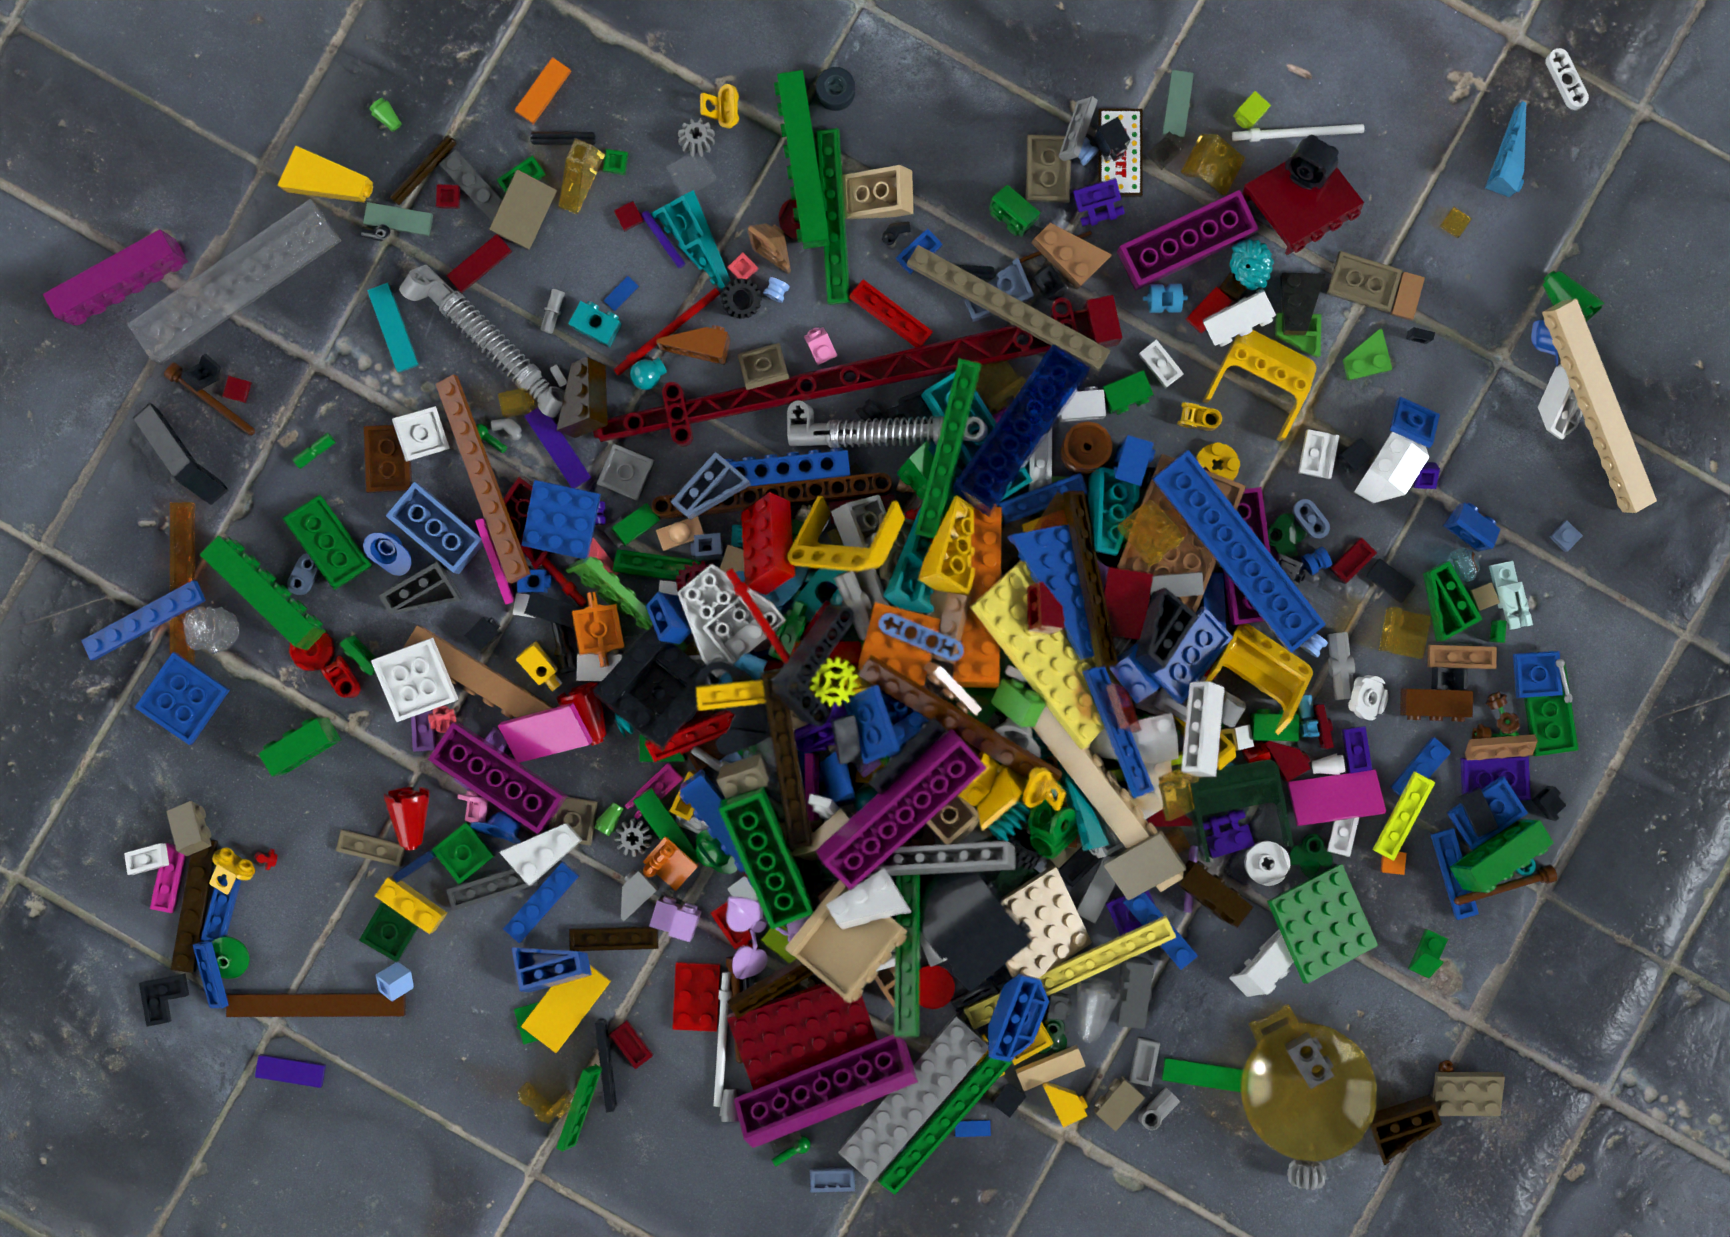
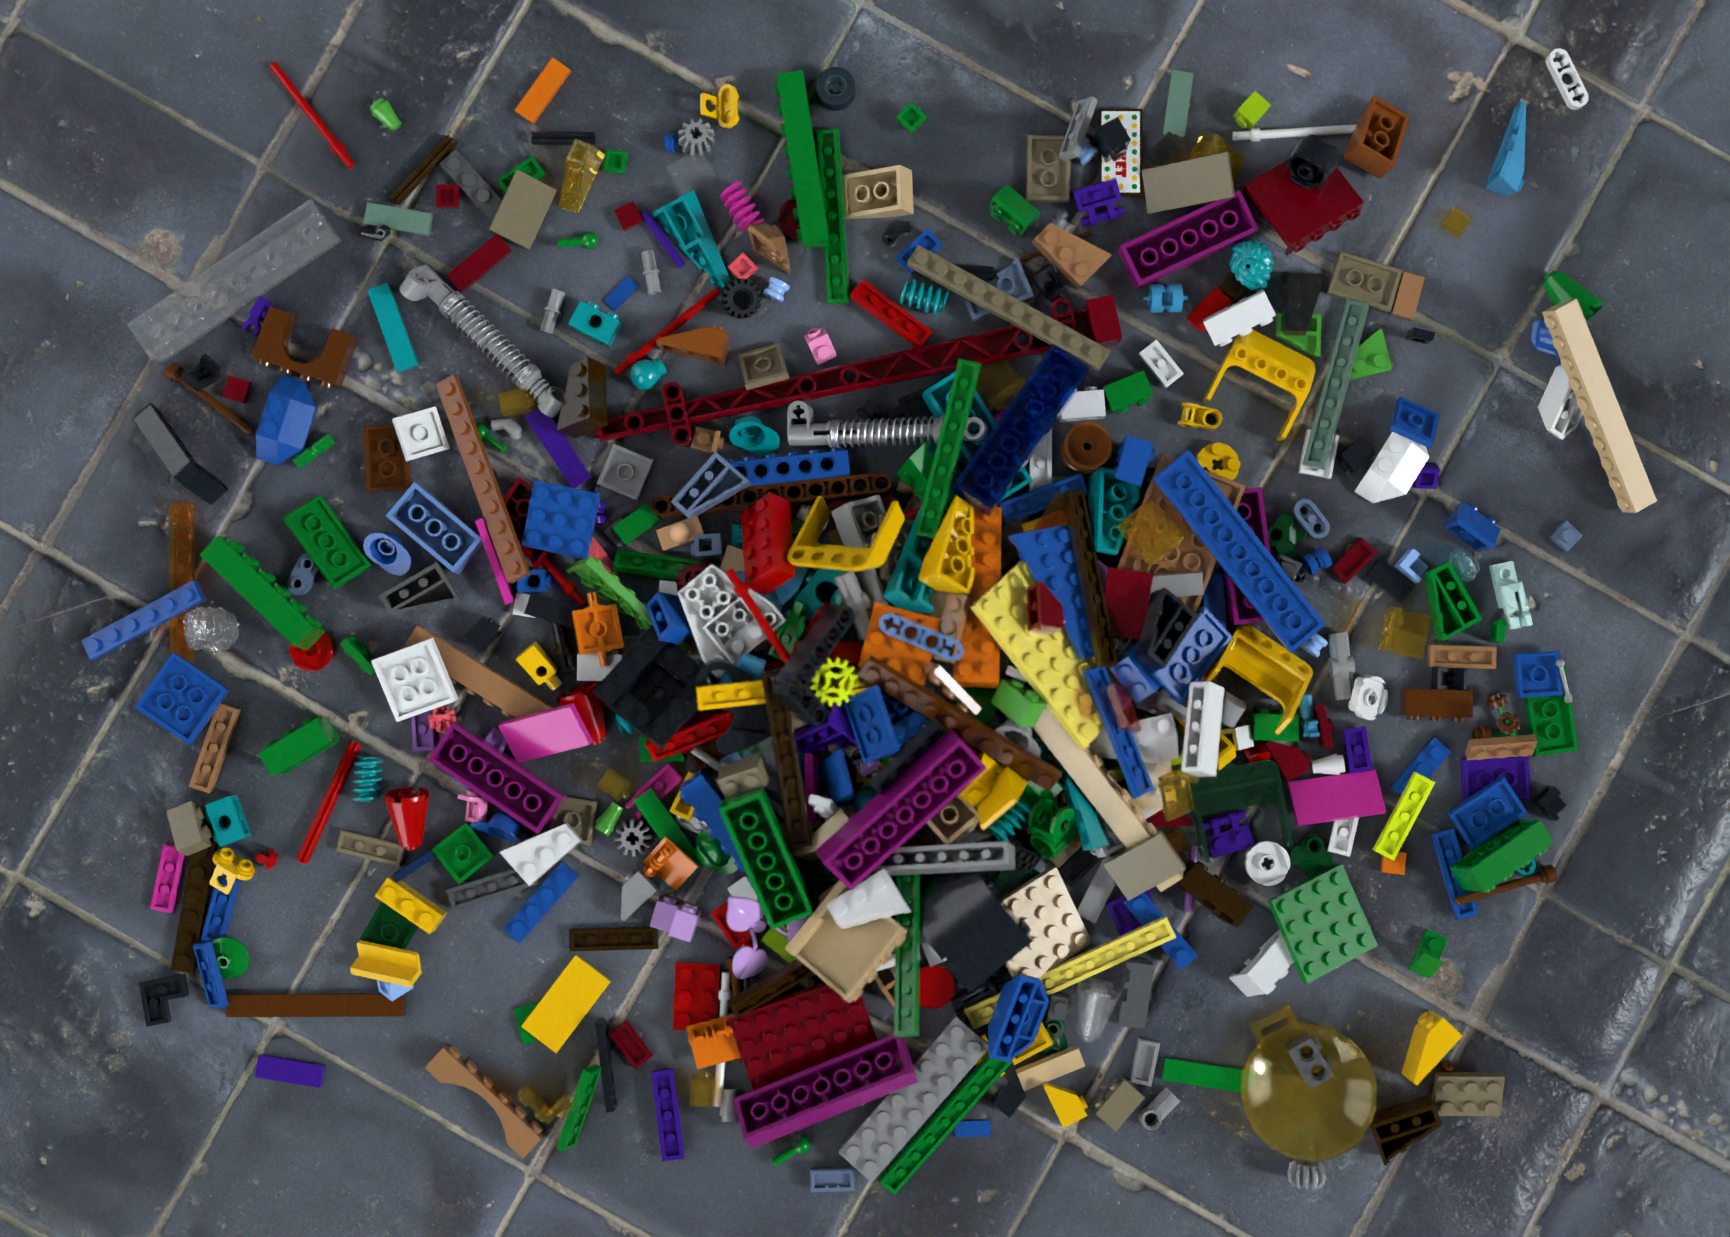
(115, 278): magenta brick -> none
(146, 859): white plate -> none
(214, 748): none -> medium nougat plate
(238, 825): none -> teal brick
(257, 315): none -> dark purple plate
(285, 421): none -> blue wedge
(320, 177): yellow slope -> none
(328, 367): none -> reddish brown arch
(328, 802): none -> red axle
(336, 146): none -> red bar
(338, 675): red piece -> none
(368, 778): none -> teal piece
(386, 964): none -> yellow panel
(453, 1069): none -> medium nougat arch
(546, 968): blue wedge -> none
(559, 376): light grey tile -> none
(588, 240): none -> green bar
(616, 785): none -> clear yellow brick
(651, 272): none -> light grey axle
(668, 1114): none -> dark purple plate
(671, 142): none -> blue plate
(702, 1089): none -> clear yellow brick
(707, 440): none -> medium nougat bracket
(712, 1042): none -> orange hinge
(739, 207): none -> dark pink piece
(754, 436): none -> teal piece
(846, 739): black tile -> none
(911, 117): none -> green tile
(923, 297): none -> teal piece
(1040, 787): yellow bracket -> none
(1188, 183): none -> dark tan tile
(1335, 384): none -> sand green tile
(1377, 138): none -> dark orange slope
(1411, 566): none -> light blue panel
(1429, 1044): none -> yellow slope
(1478, 812): black tile -> none
(1484, 596): tan tile -> none

